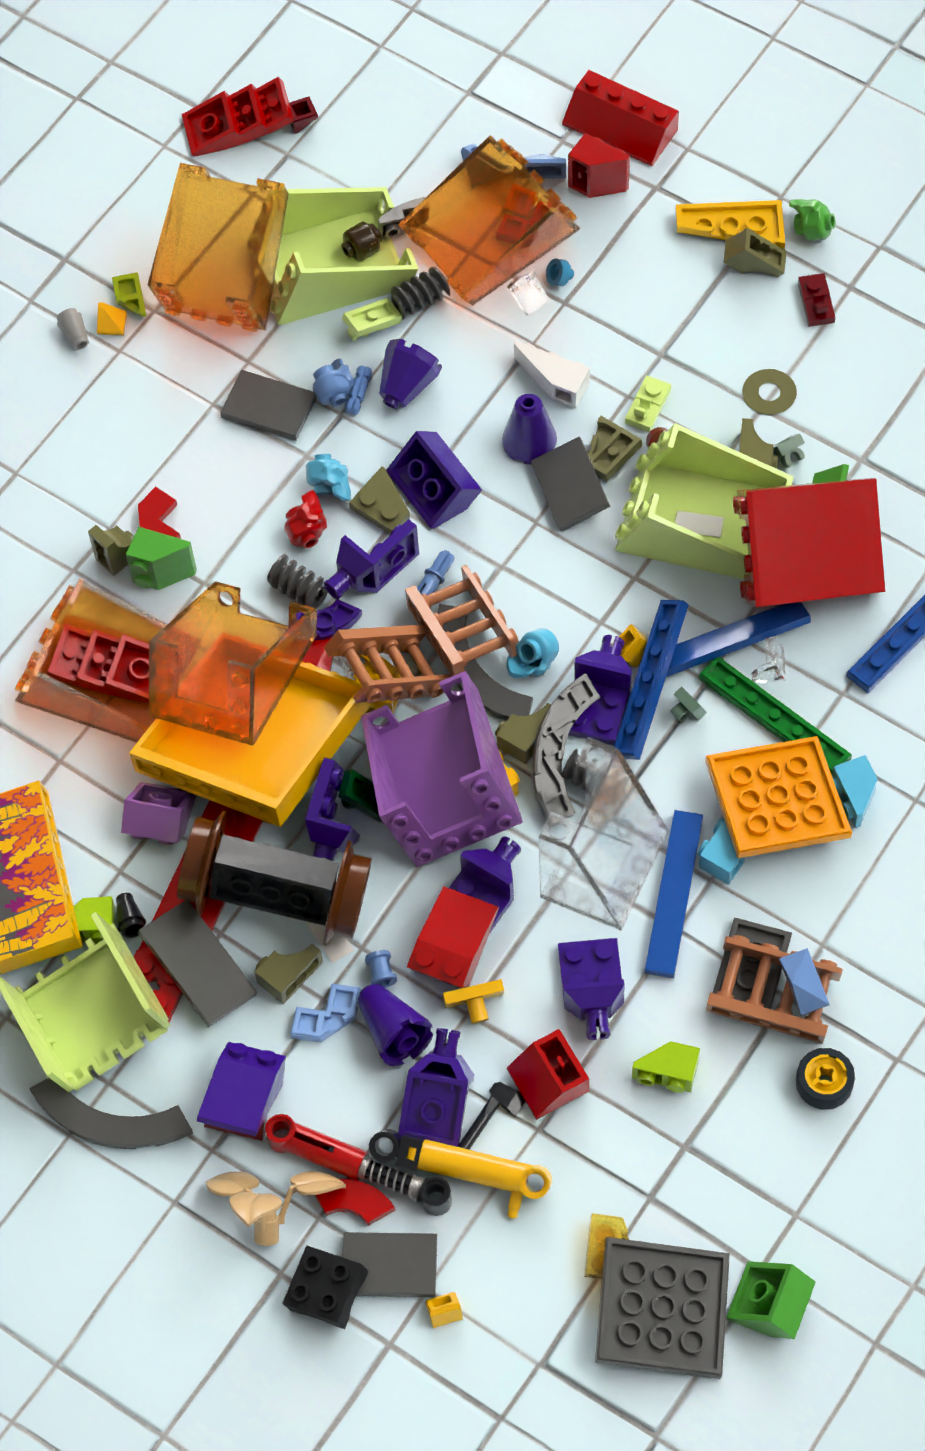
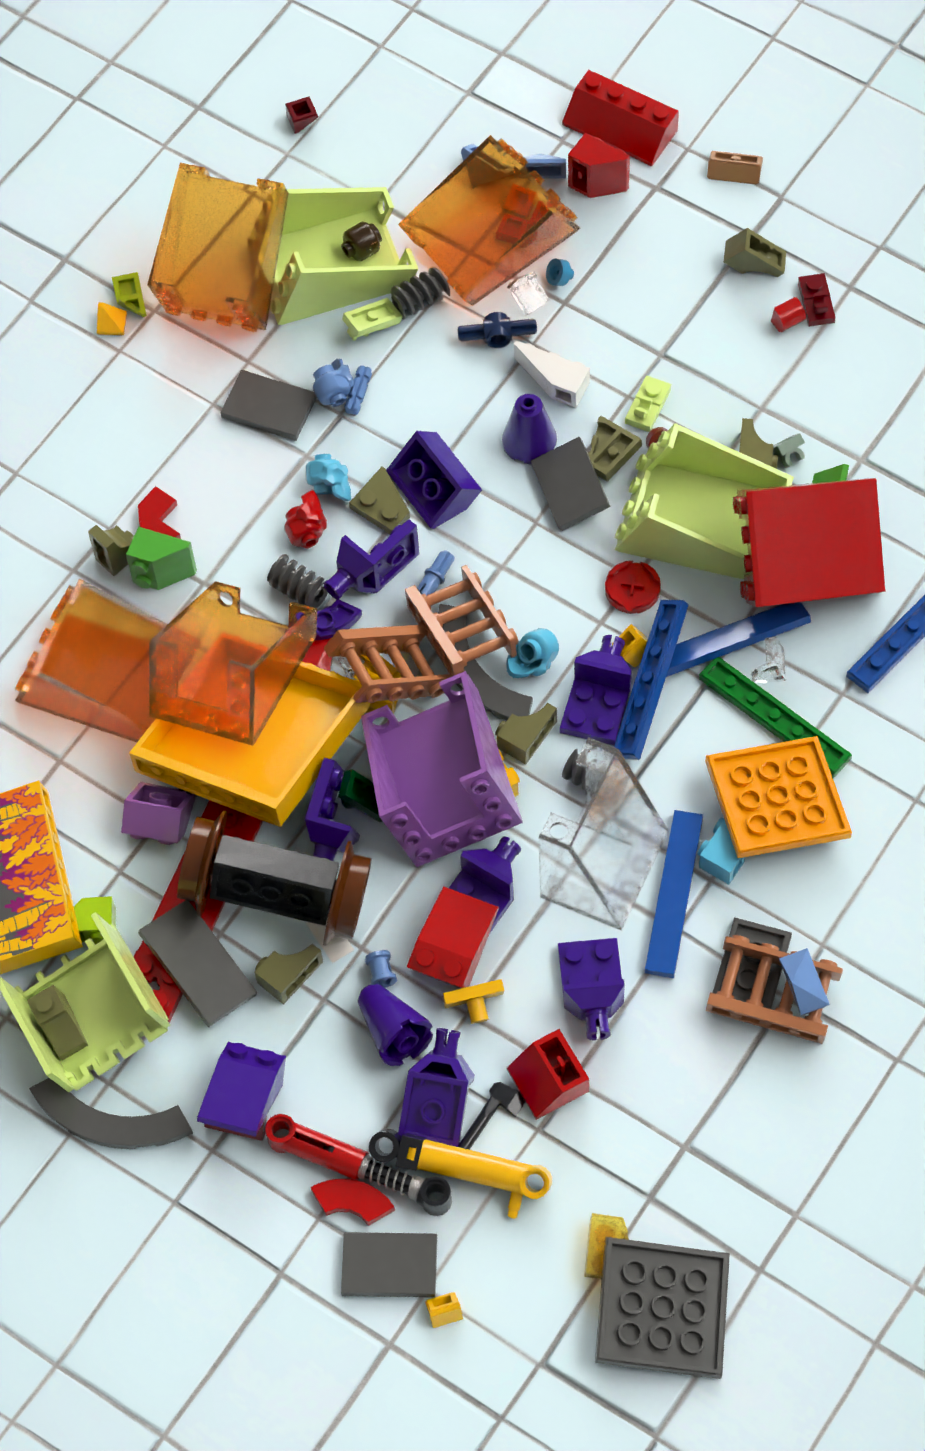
(57, 1021): none -> olive arch
(73, 327): light grey cone -> none
(102, 663): red slope -> none
(129, 916): black cone -> none
(237, 117): red slope -> none
(262, 1207): tan plant -> none
(319, 1024): light blue tile -> none
(325, 1286): black brick -> none
(389, 222): flat silver slope -> none
(406, 373): dark purple cone -> none
(497, 330): none -> dark blue axle
(551, 743): tile -> none
(632, 587): none -> red tile
(669, 1066): lime slope -> none
(686, 706): sand green tile -> none
(700, 523): white sticker -> none
(730, 218): yellow wing -> none
(734, 167): none -> medium nougat slope
(771, 1299): bright green slope -> none
(787, 391): olive piece -> none
(788, 314): none -> red brick
(812, 219): bright green head -> none
(824, 1093): wheel -> none
(856, 787): medium azure slope -> none

